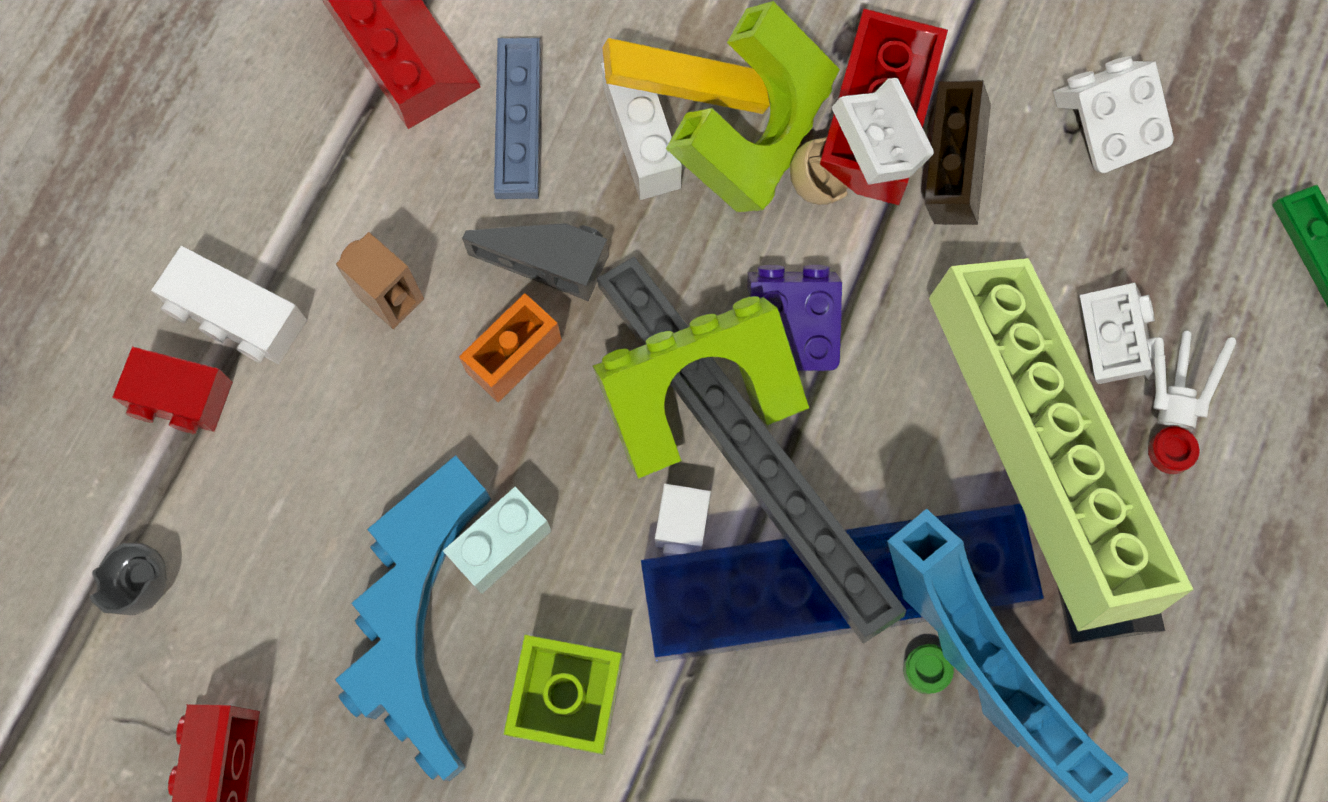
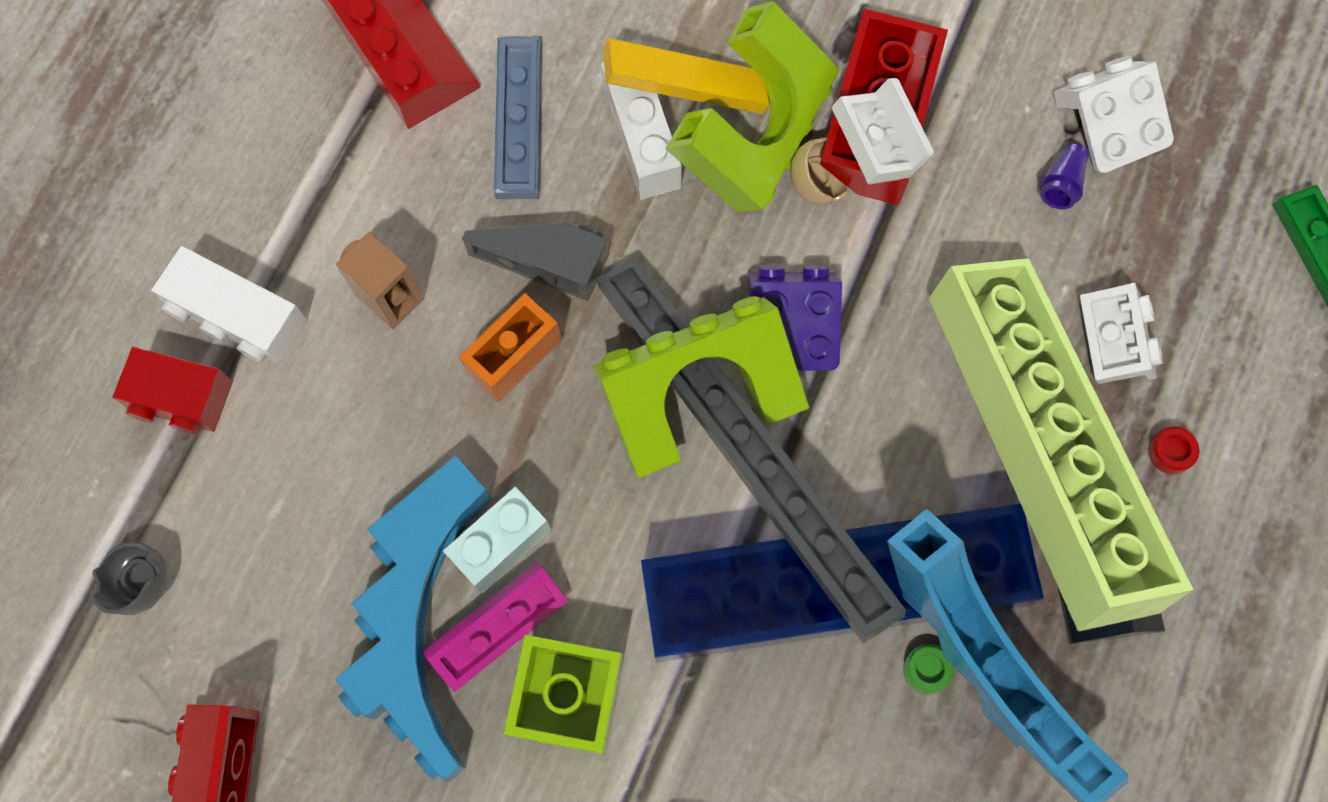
(495, 626): none -> dark pink plate
(681, 519): white brick -> none
(959, 153): dark brown brick -> none
(1065, 179): none -> dark purple cone
(1179, 404): white plant -> none

